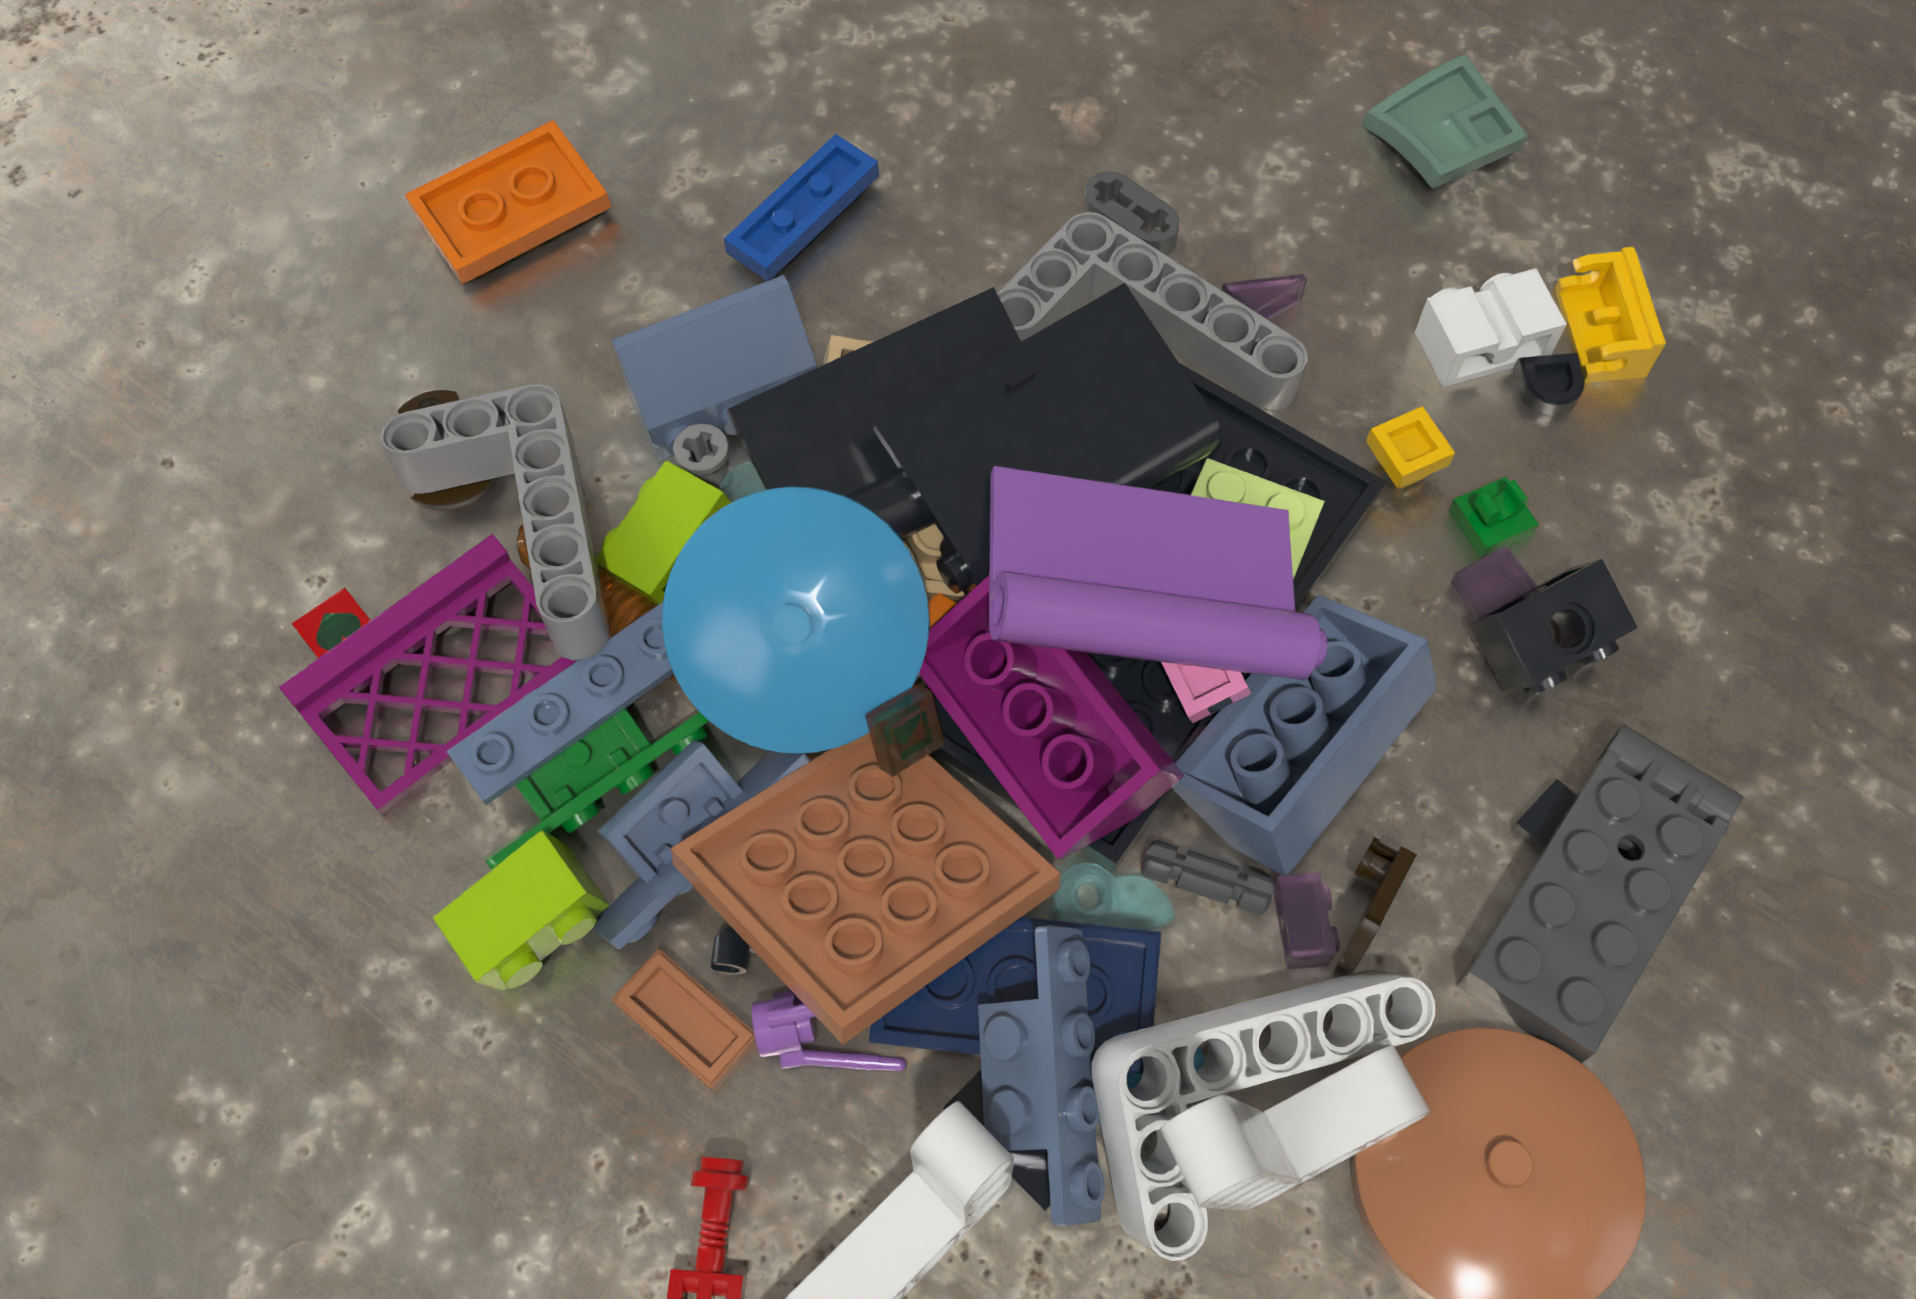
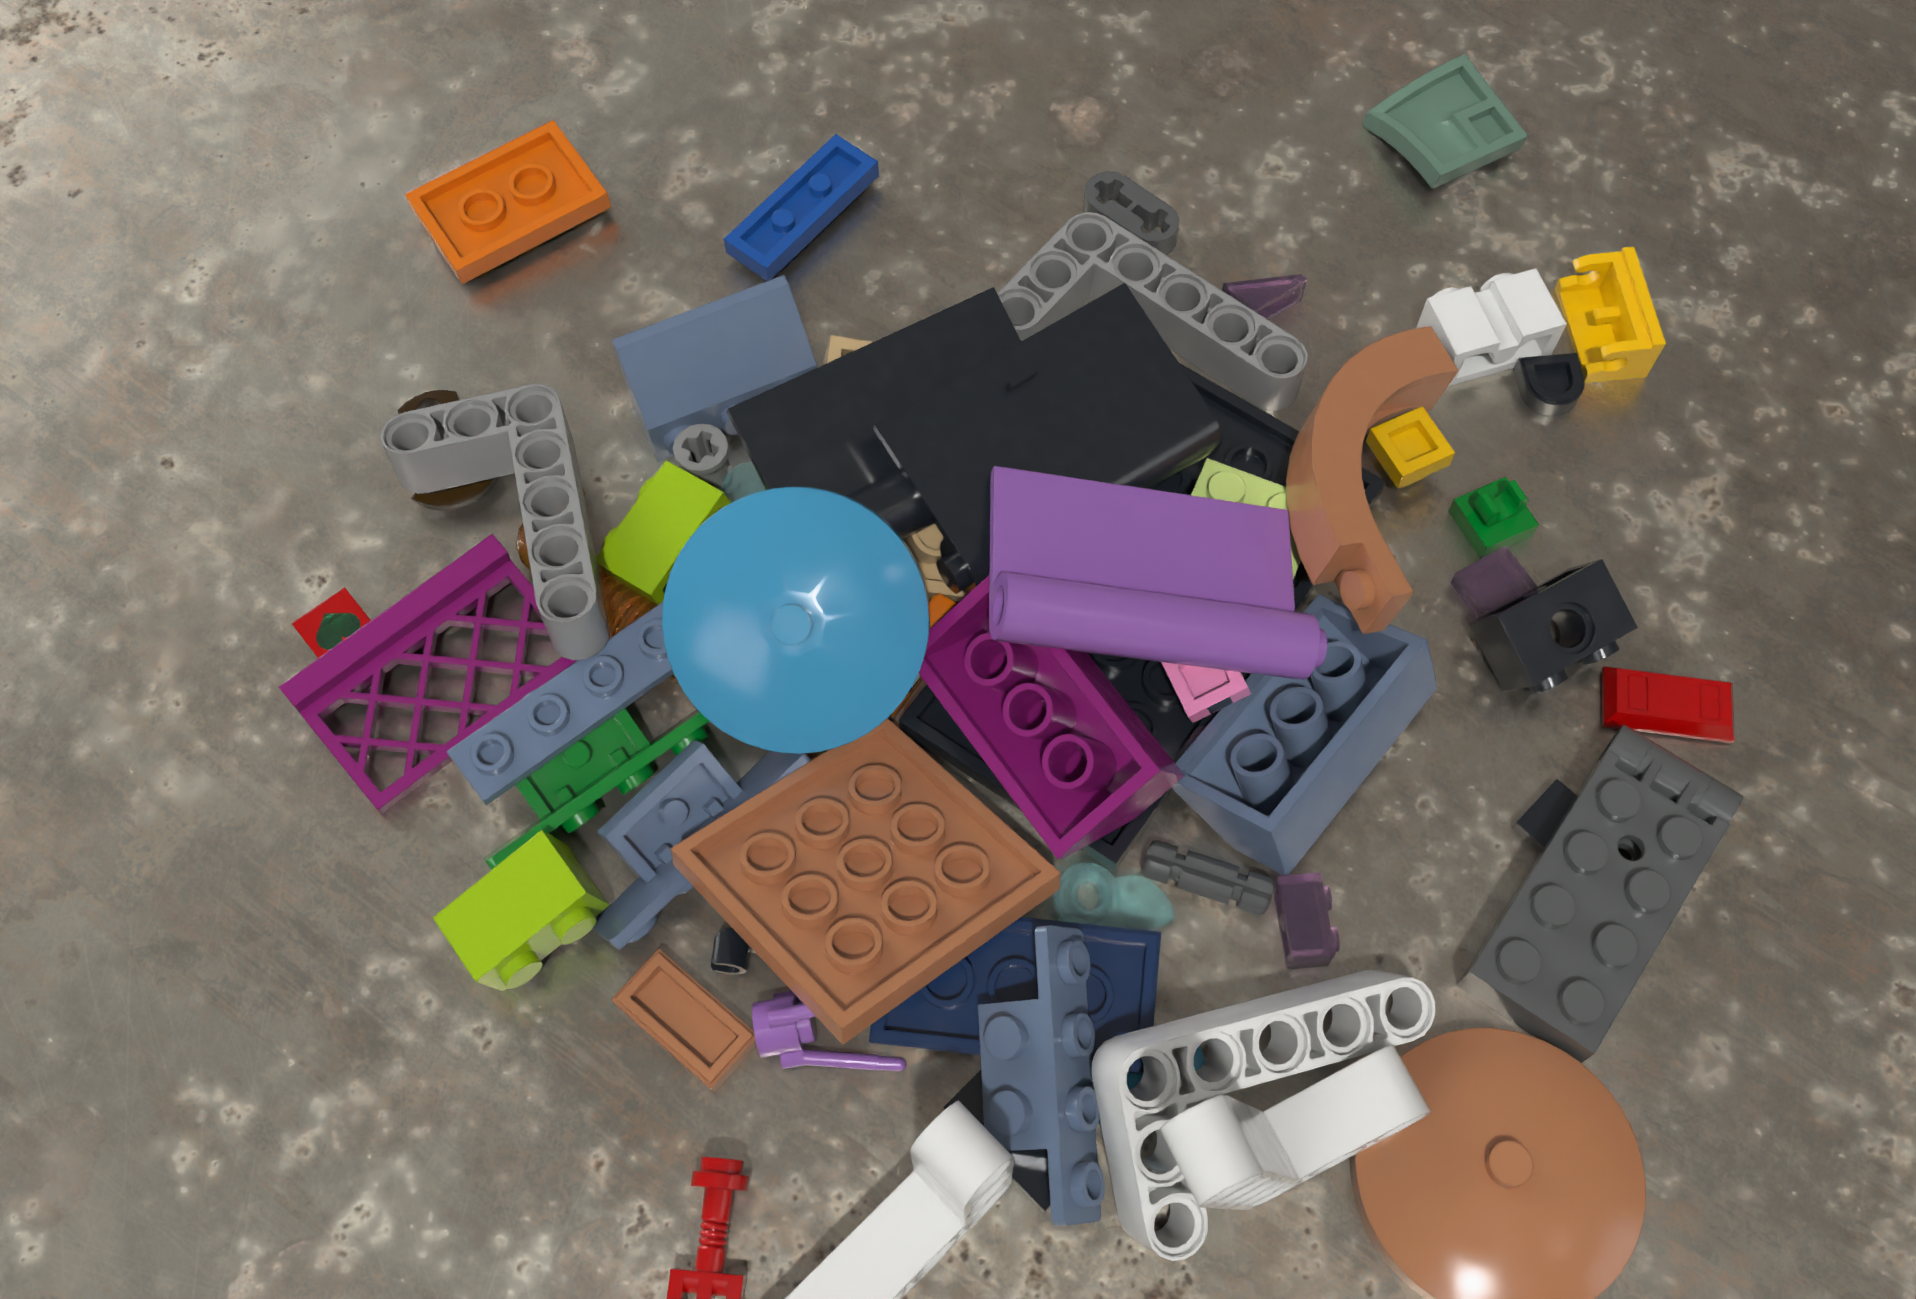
(904, 729): tile -> none
(1324, 472): none -> nougat arch
(1386, 870): dark brown piece -> none
(1668, 704): none -> red tile

